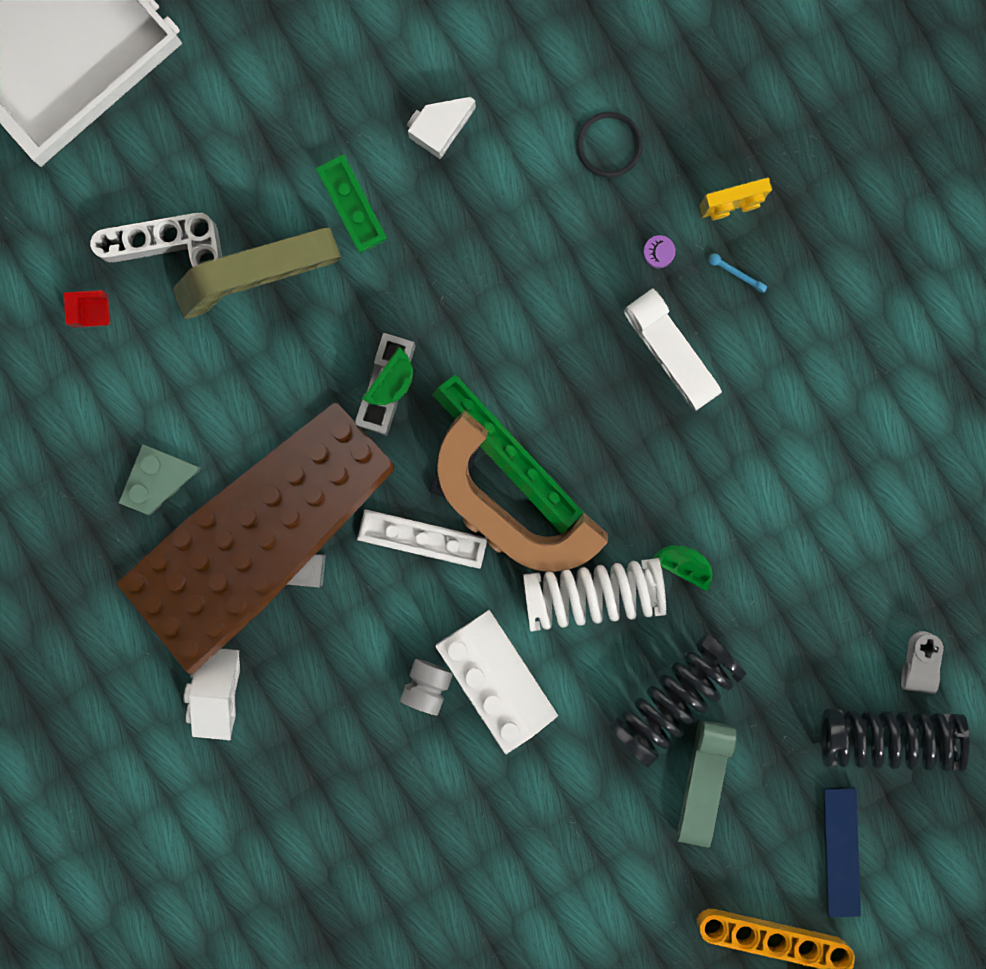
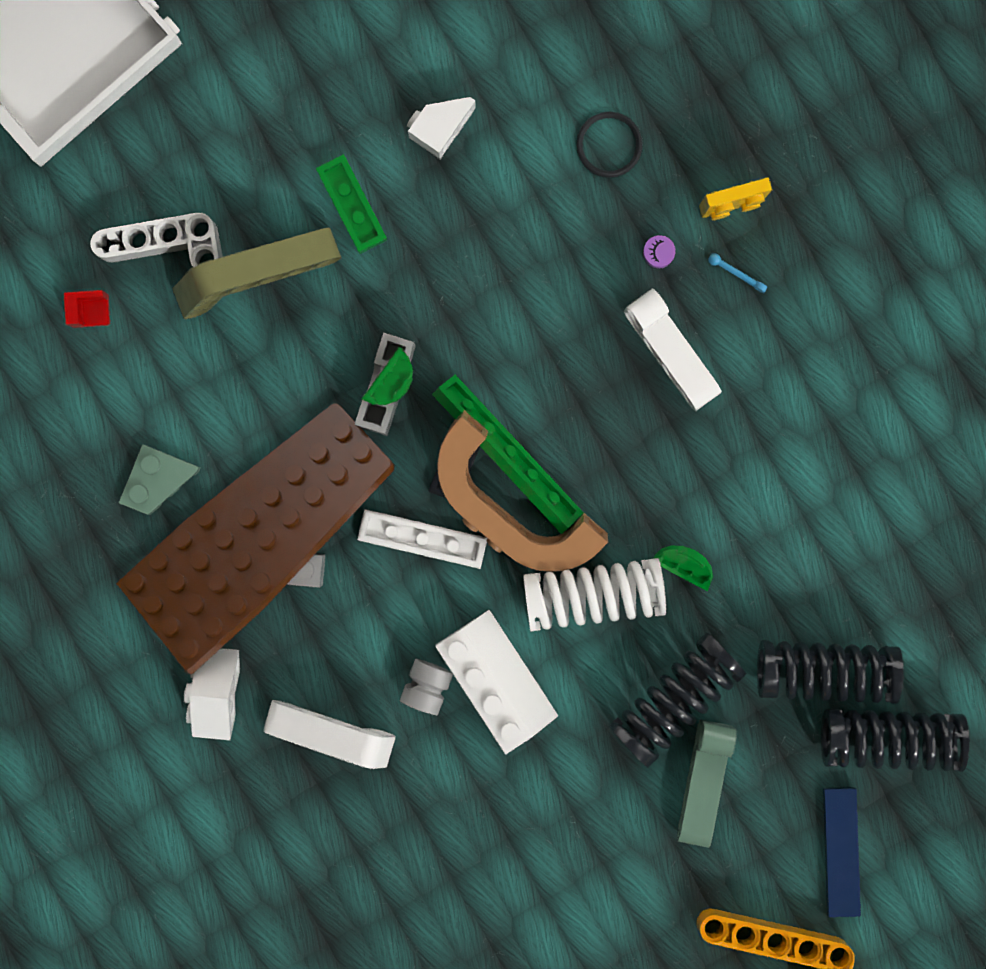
(329, 736): none -> white beam
(771, 658): none -> black piece
(922, 668): light grey piece -> none

